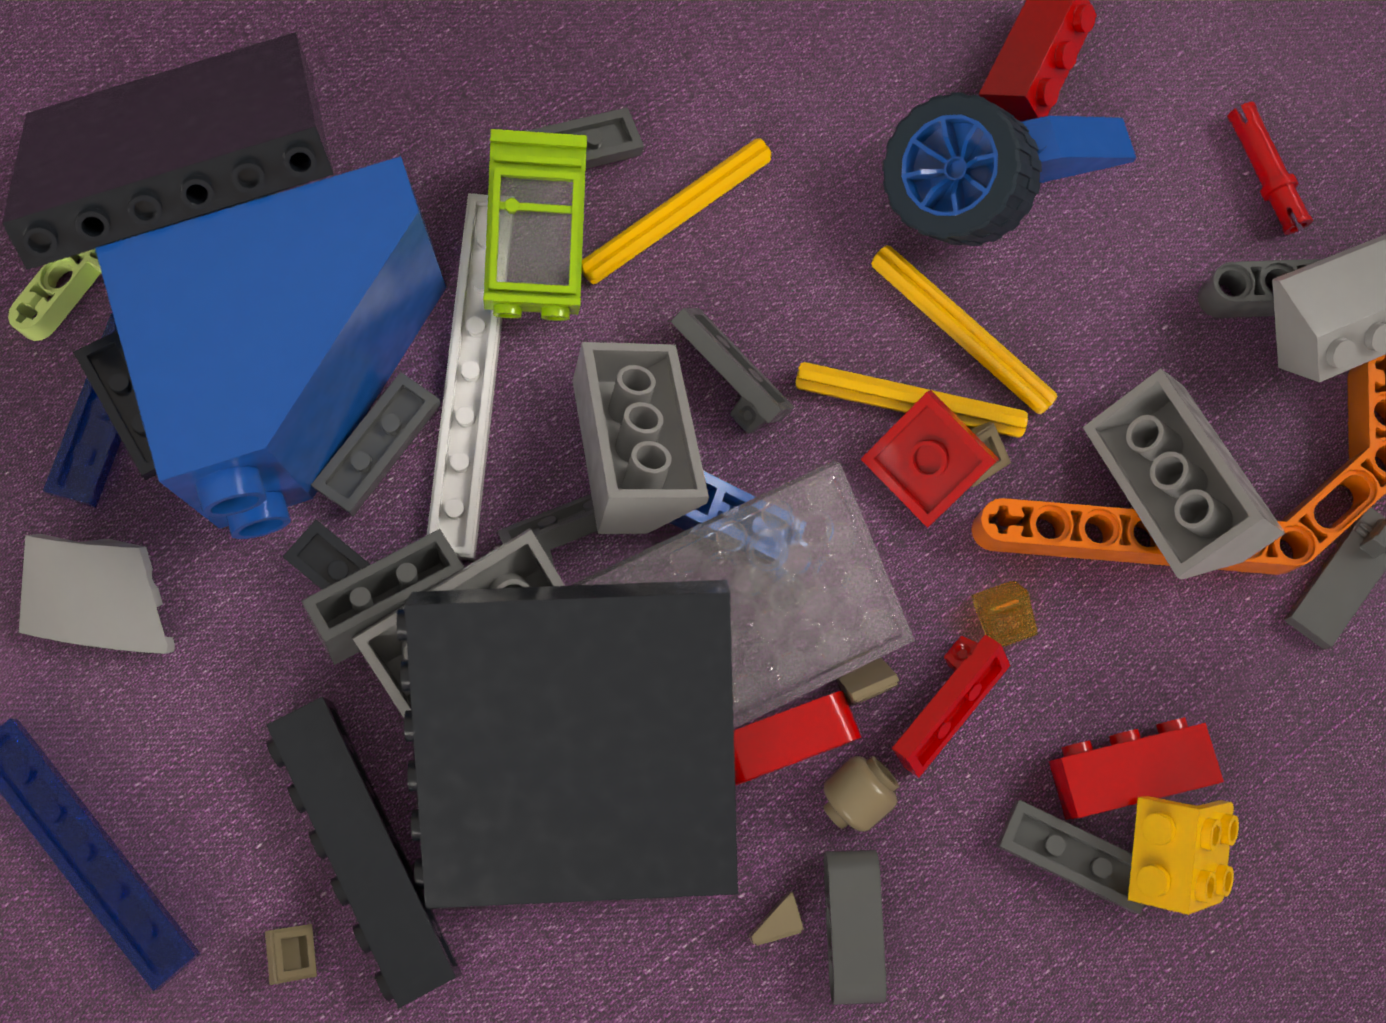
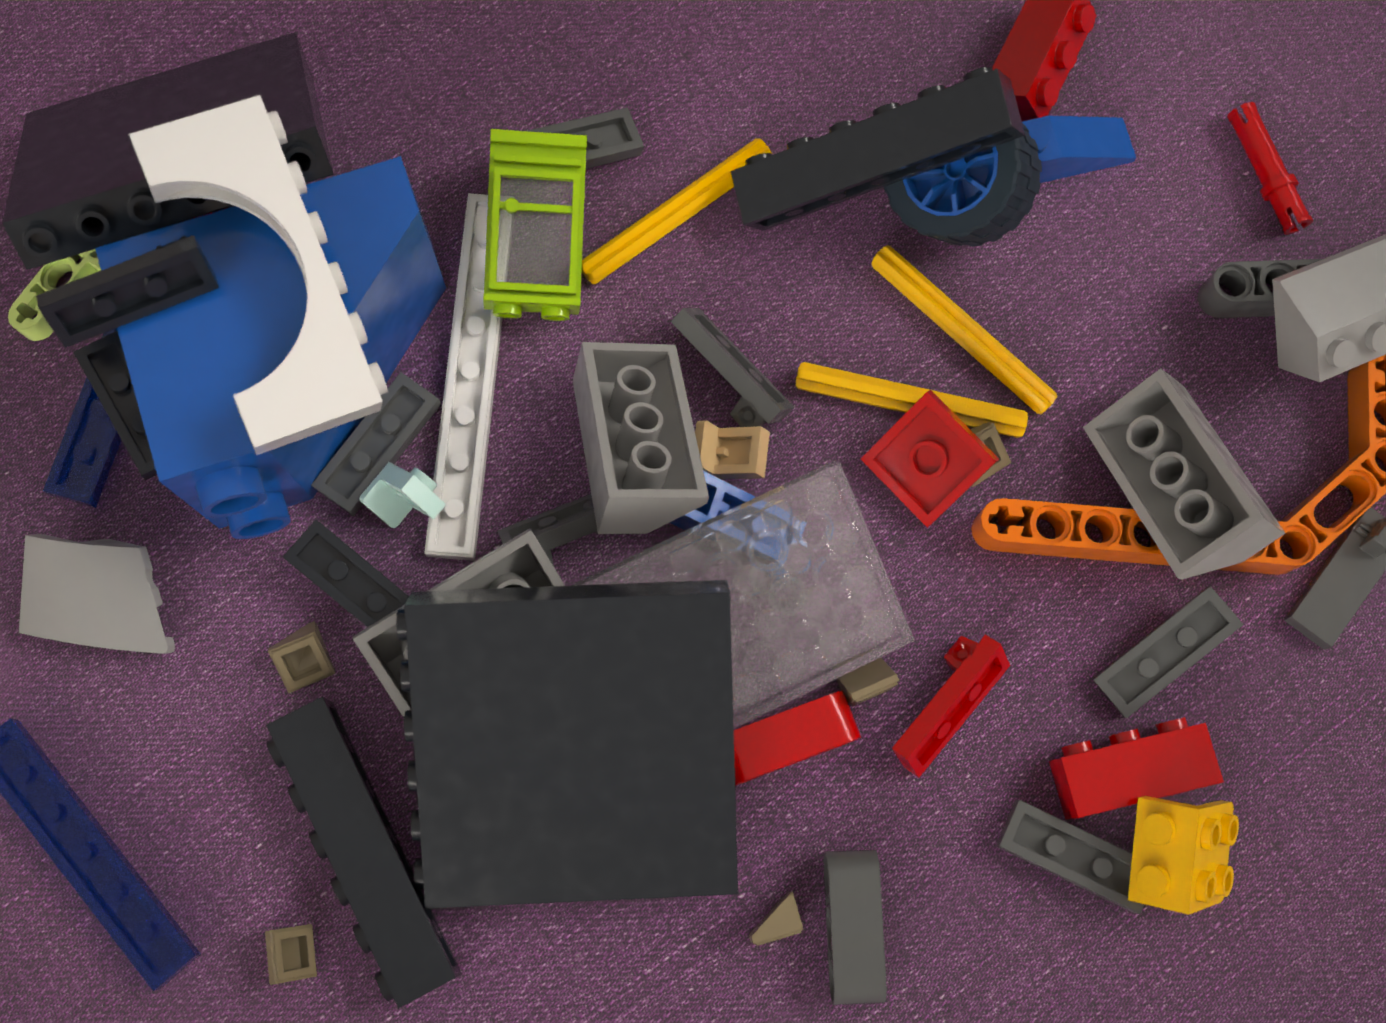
(128, 291): none -> black hinge
(238, 160): none -> white arch
(302, 658): none -> dark tan slope
(377, 591): dark grey brick -> none
(398, 491): none -> light aqua bracket
(732, 451): none -> tan bracket
(860, 793): dark tan head -> none
(879, 149): none -> black brick
(1006, 613): clear yellow slope -> none
(1167, 651): none -> dark grey hinge

